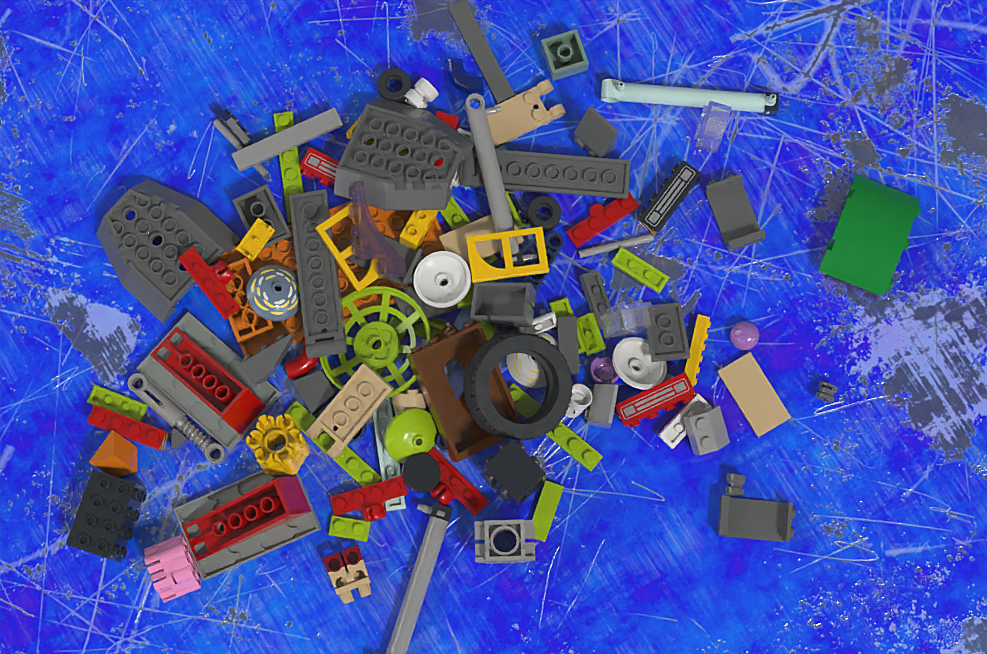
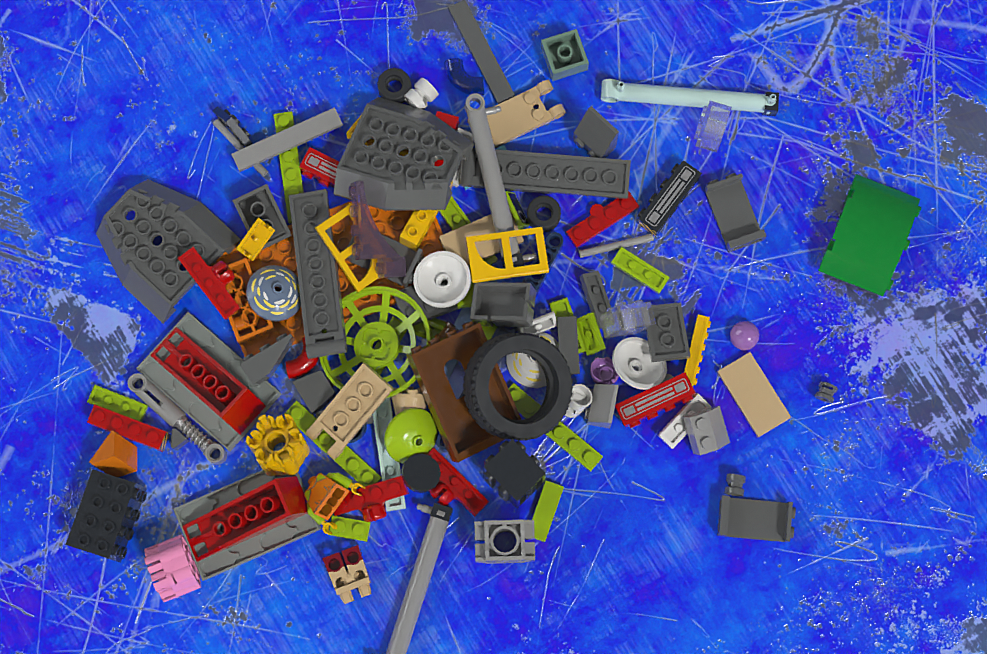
(325, 495): none -> orange torso

